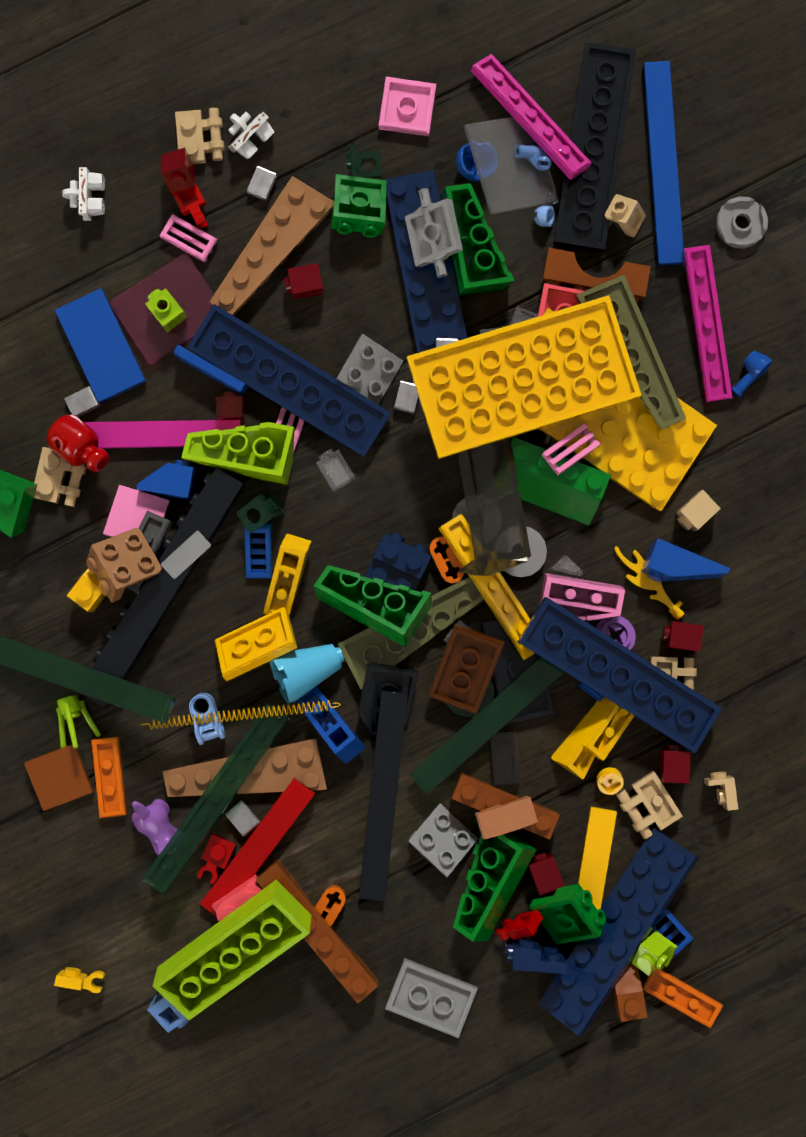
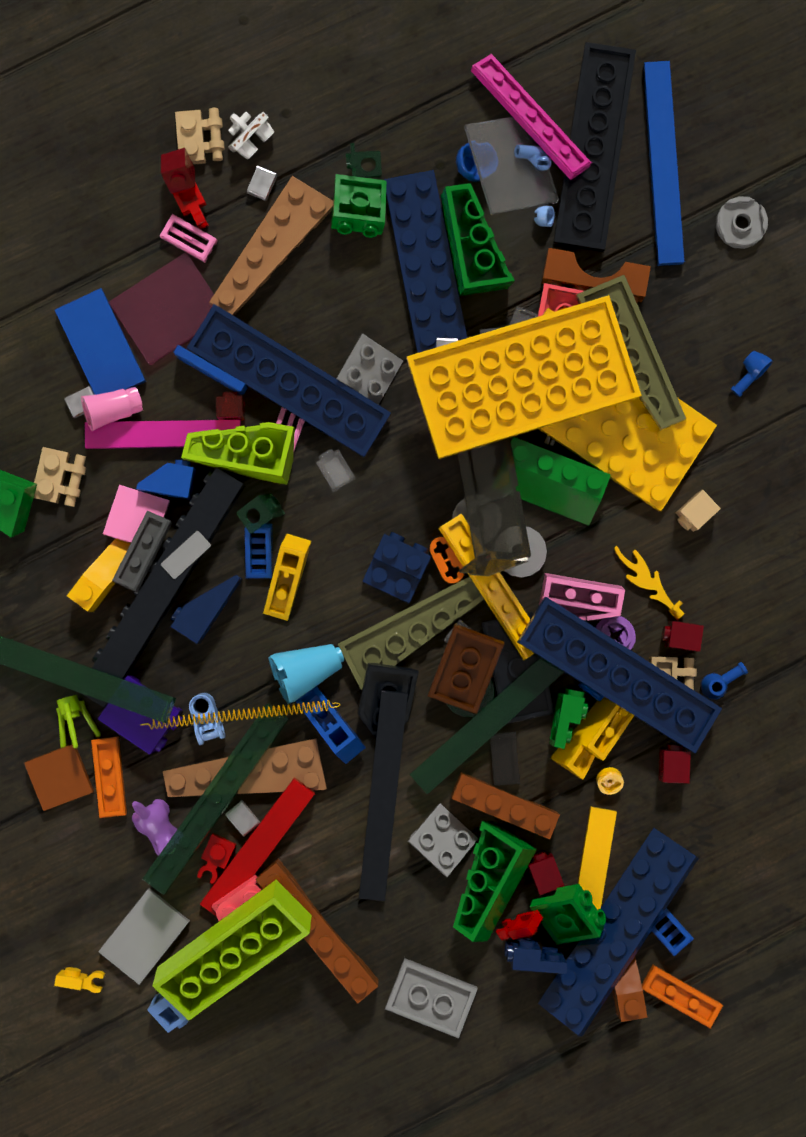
(76, 443): red piece -> none
(87, 205): white hips -> none
(110, 406): none -> bright pink plant
(122, 562): medium nougat bracket -> none
(128, 725): none -> dark purple panel
(144, 936): none -> light grey tile
(169, 317): lime brick -> none
(200, 614): none -> dark blue slope
(255, 644): yellow tile -> none
(304, 281): dark red brick -> none
(336, 907): orange beam -> none
(379, 605): green wedge -> none
(406, 397): flat silver piece -> none
(407, 106): bright pink tile -> none
(433, 232): light grey plate -> none
(506, 818): nougat slope -> none
(567, 566): clear slope -> none
(568, 709): none -> green plate
(588, 436): bright pink tile -> none
(626, 213): tan bracket -> none
(654, 953): lime brick -> none
(655, 799): tan plate -> none
(674, 563): blue slope -> none
(707, 323): dark pink tile -> none
(710, 679): none -> blue bar
(727, 793): tan bracket -> none

